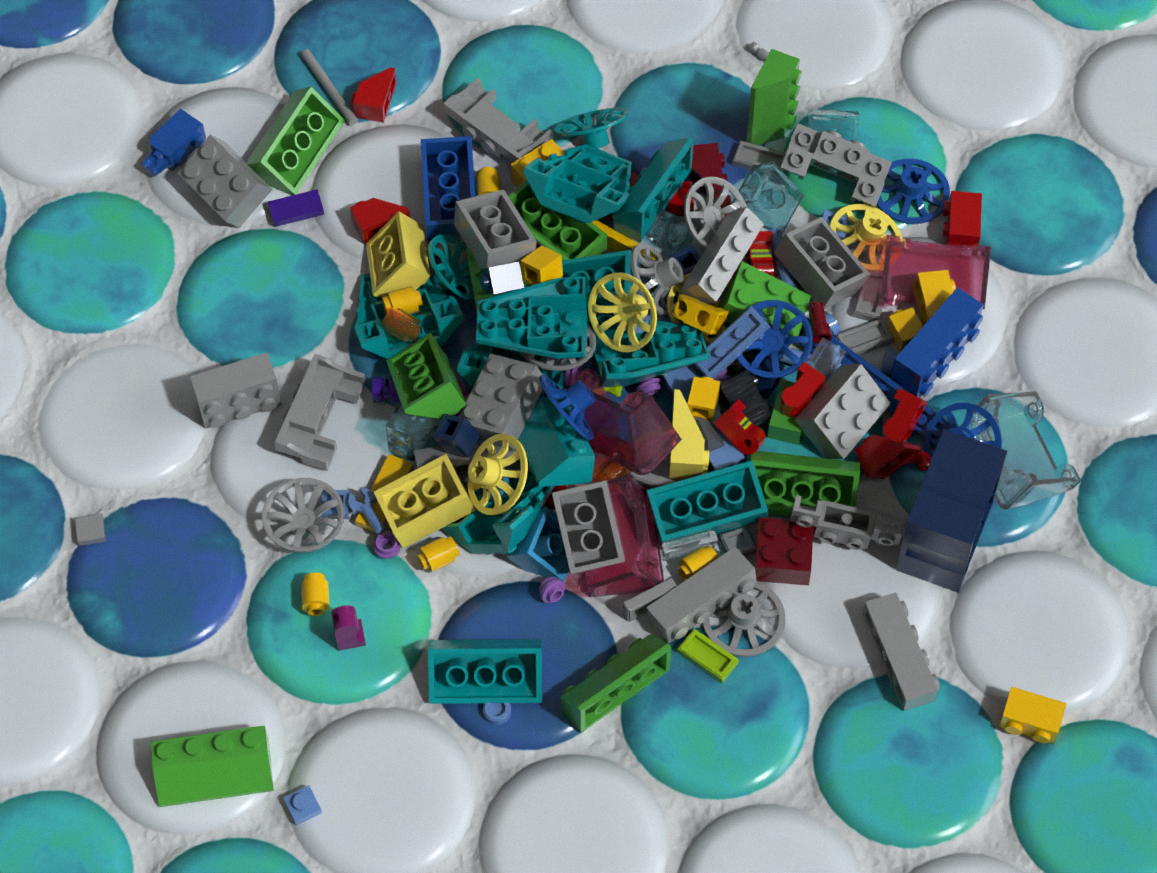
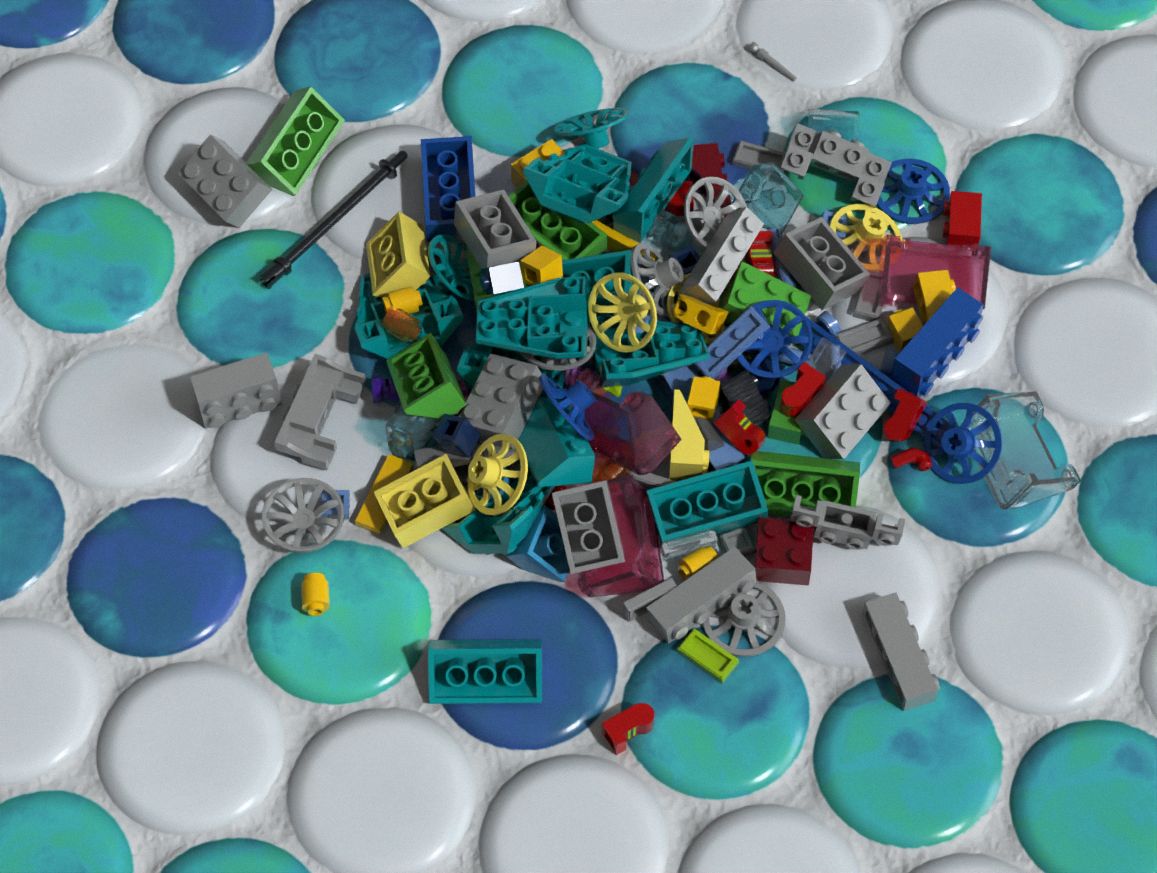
(90, 529): light grey tile -> none
(174, 143): blue hinge -> none
(212, 766): bright green slope -> none
(283, 265): none -> black bar
(296, 208): dark purple tile -> none
(302, 805): medium blue plate -> none
(329, 87): light grey bar -> none
(347, 628): magenta leg -> none
(366, 509): medium blue bar -> none
(372, 215): red slope -> none
(374, 96): red slope -> none
(383, 539): medium lavender plate -> none
(438, 554): yellow brick -> none
(487, 181): yellow brick -> none
(490, 126): light grey bracket -> none
(497, 712): medium blue tile -> none
(552, 589): medium lavender plate -> none
(616, 681): bright green slope -> none
(627, 724): none -> red leg
(649, 386): medium lavender plate -> none
(774, 98): bright green slope -> none
(819, 326): dark red pin -> none
(884, 455): red slope -> none
(951, 510): dark blue tile -> none
(1032, 715): yellow brick -> none

